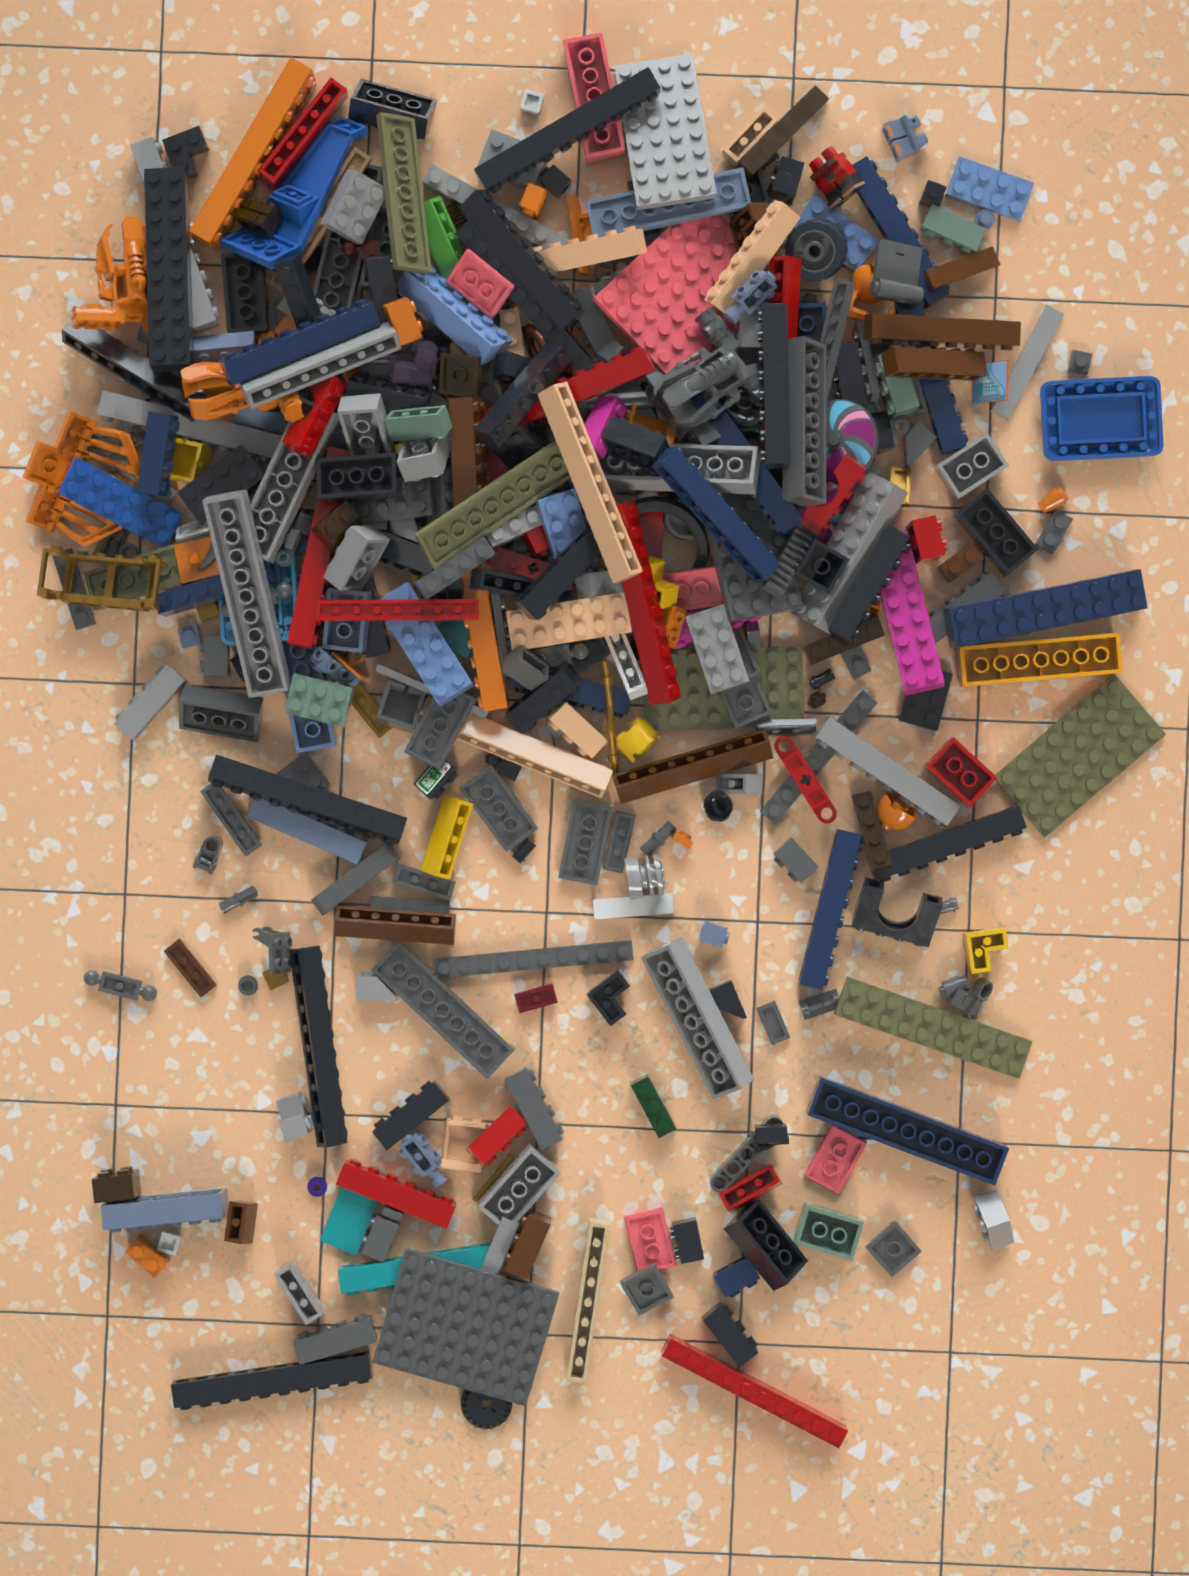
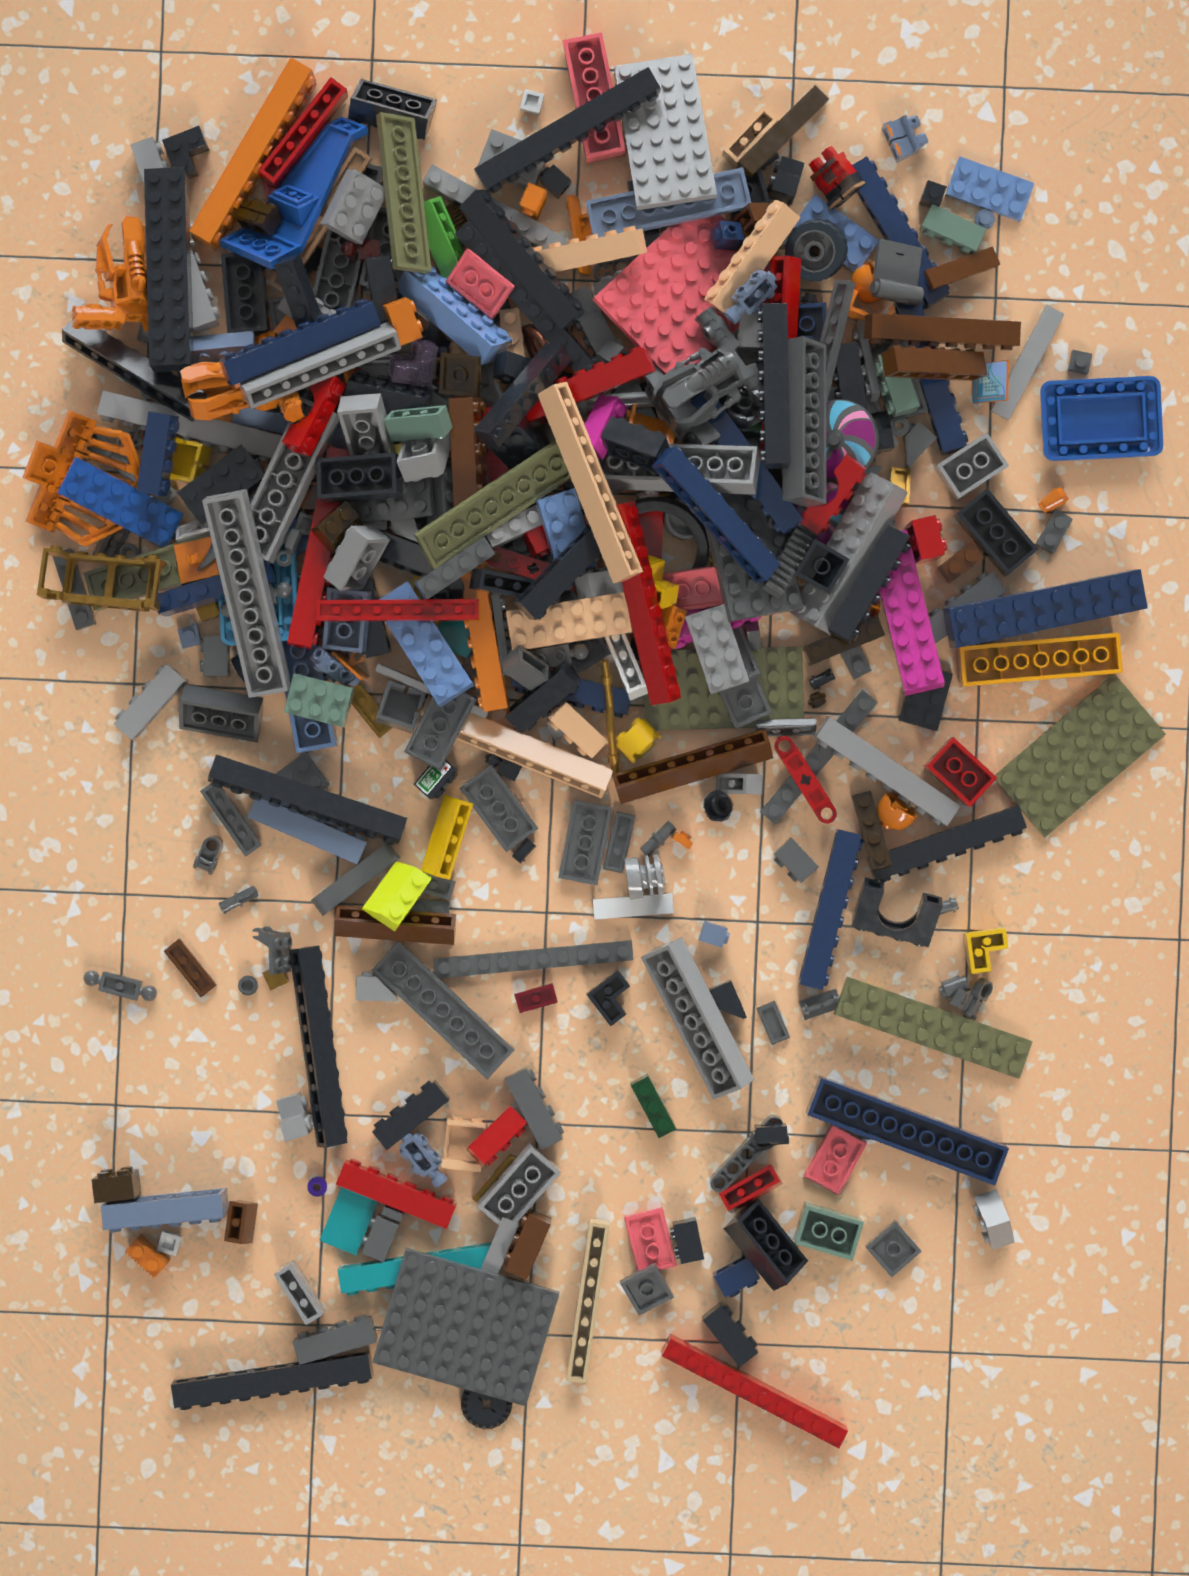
(396, 894): none -> neon yellow slope
(727, 235): none -> dark blue brick

